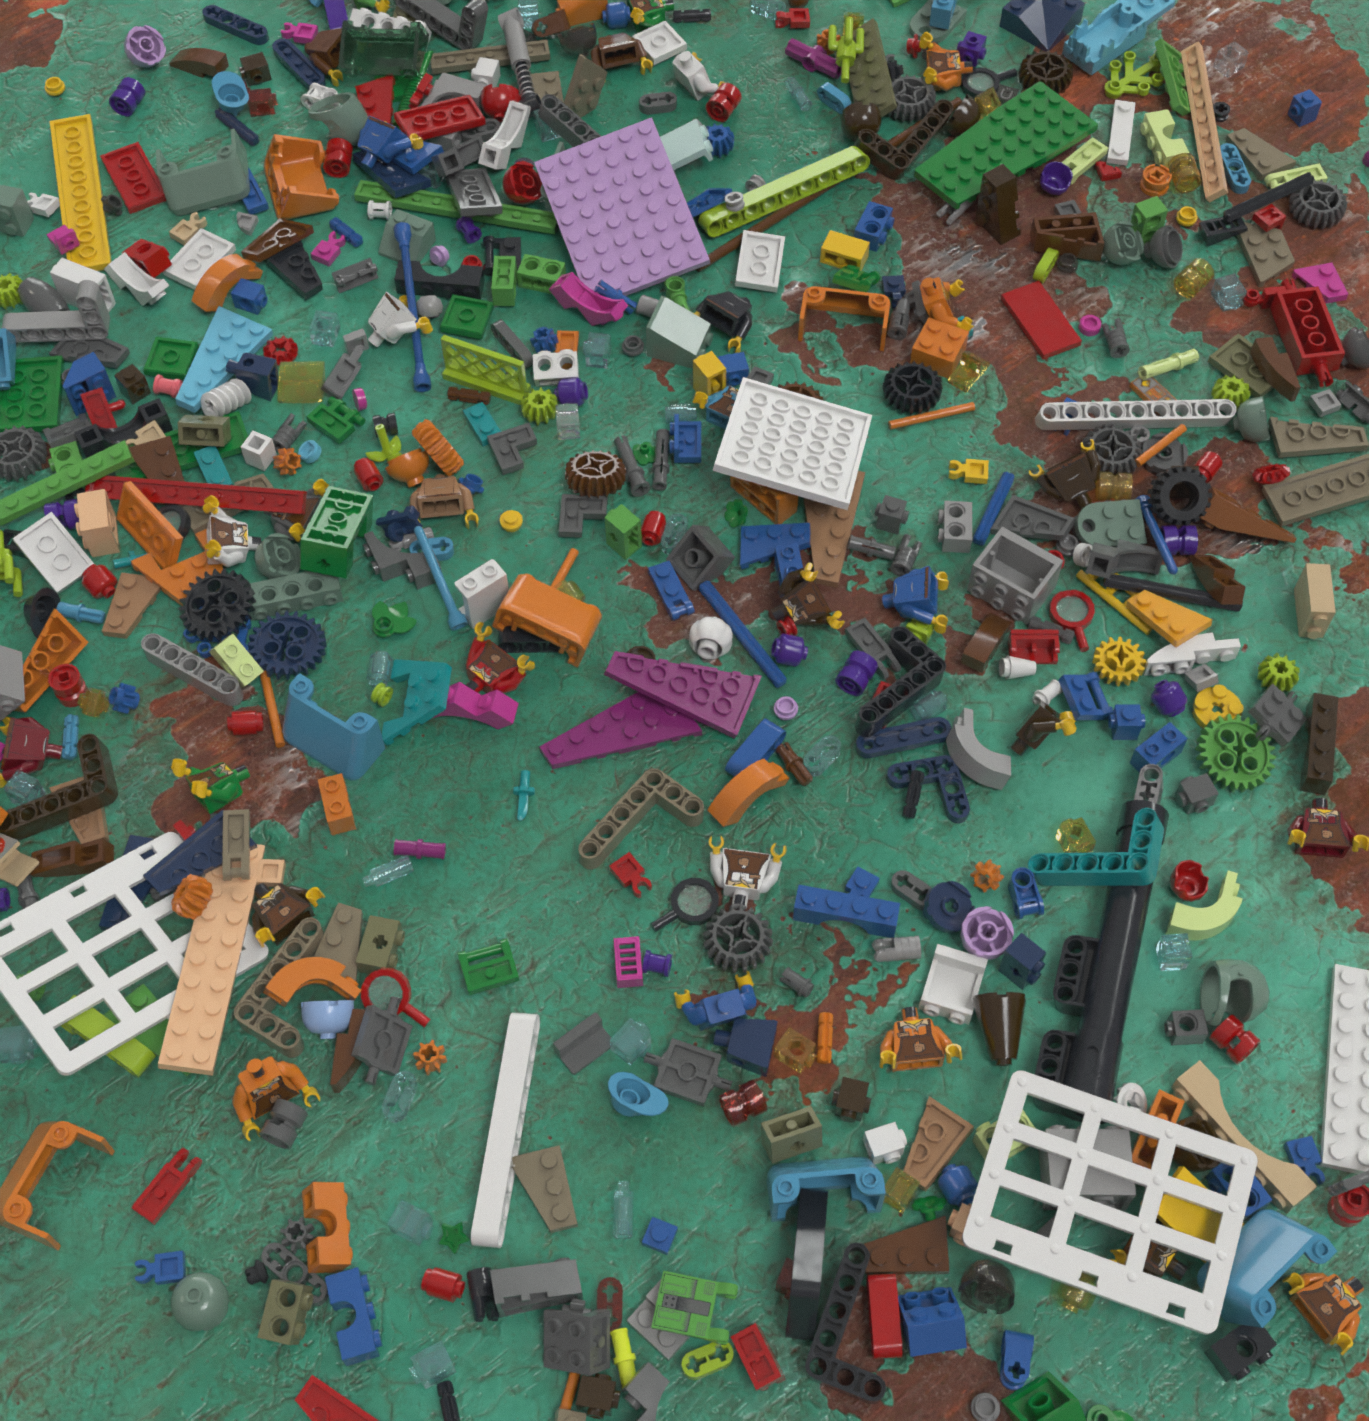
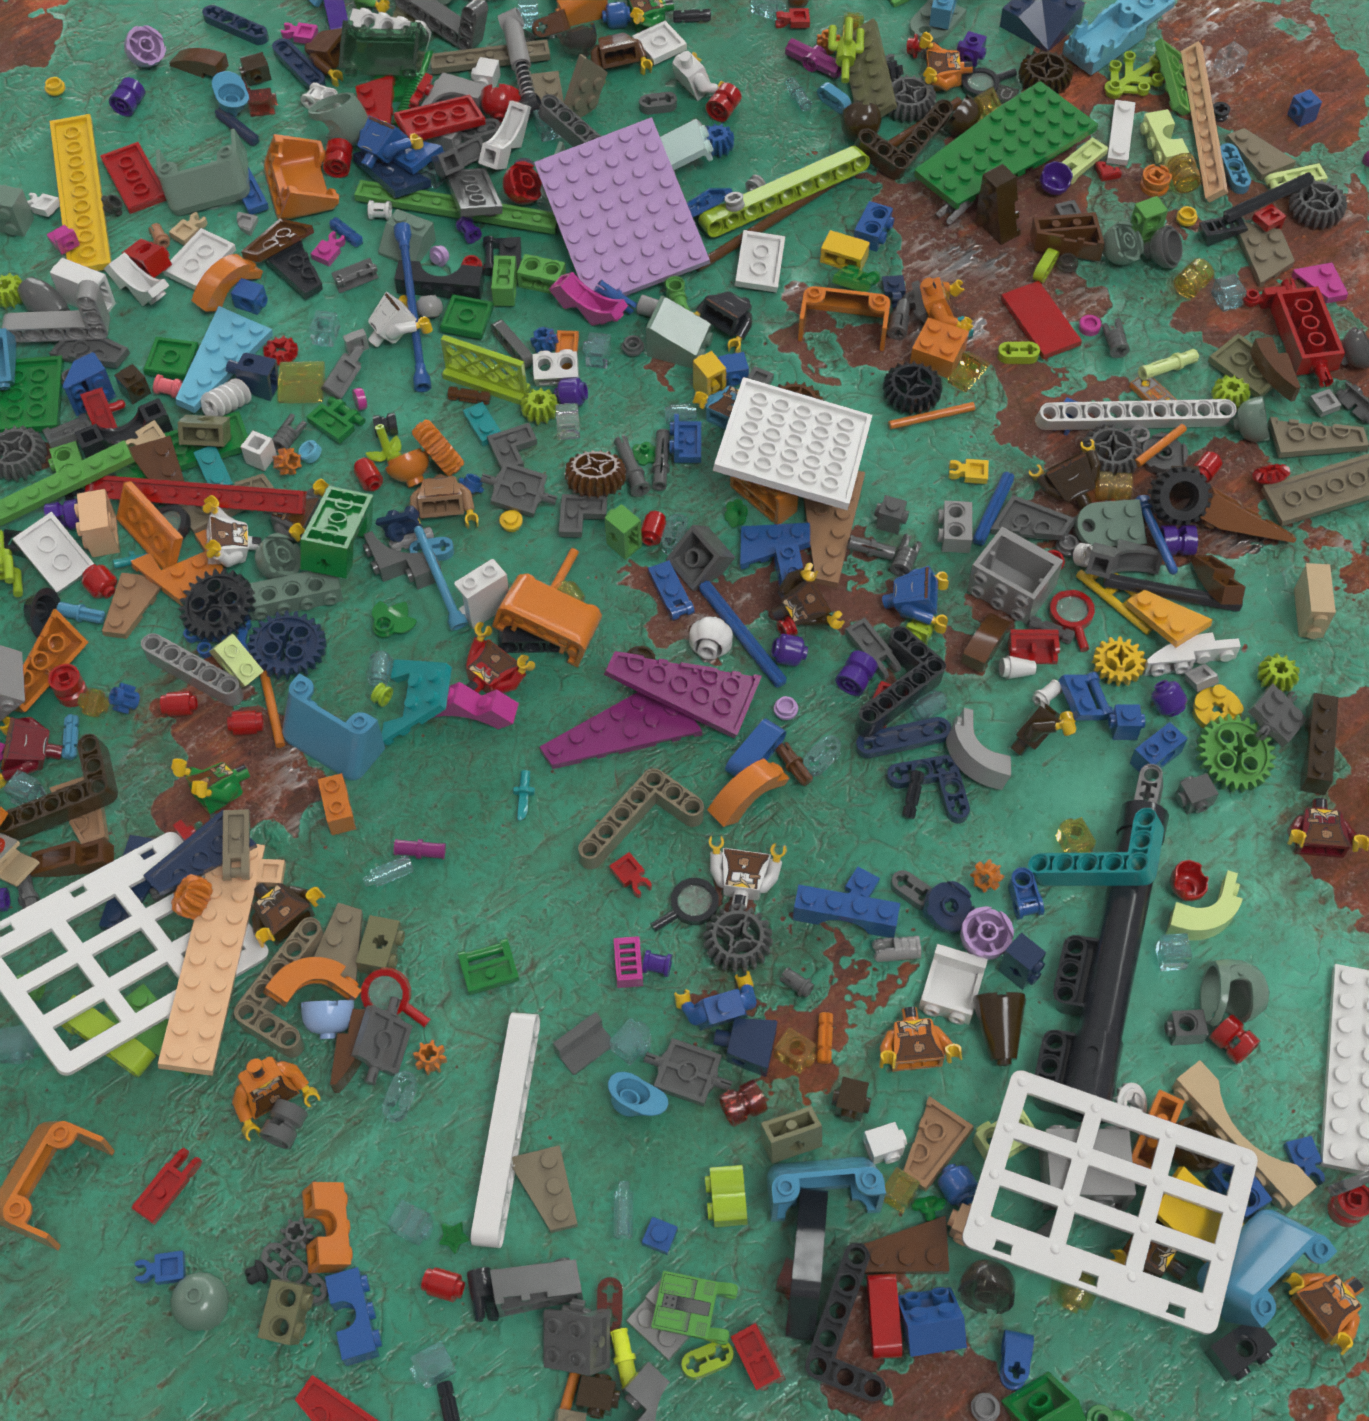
(159, 236): none -> nougat pin
(178, 703): none -> red brick
(518, 489): none -> dark grey plate
(728, 1196): none -> lime brick
(1018, 352): none -> lime beam

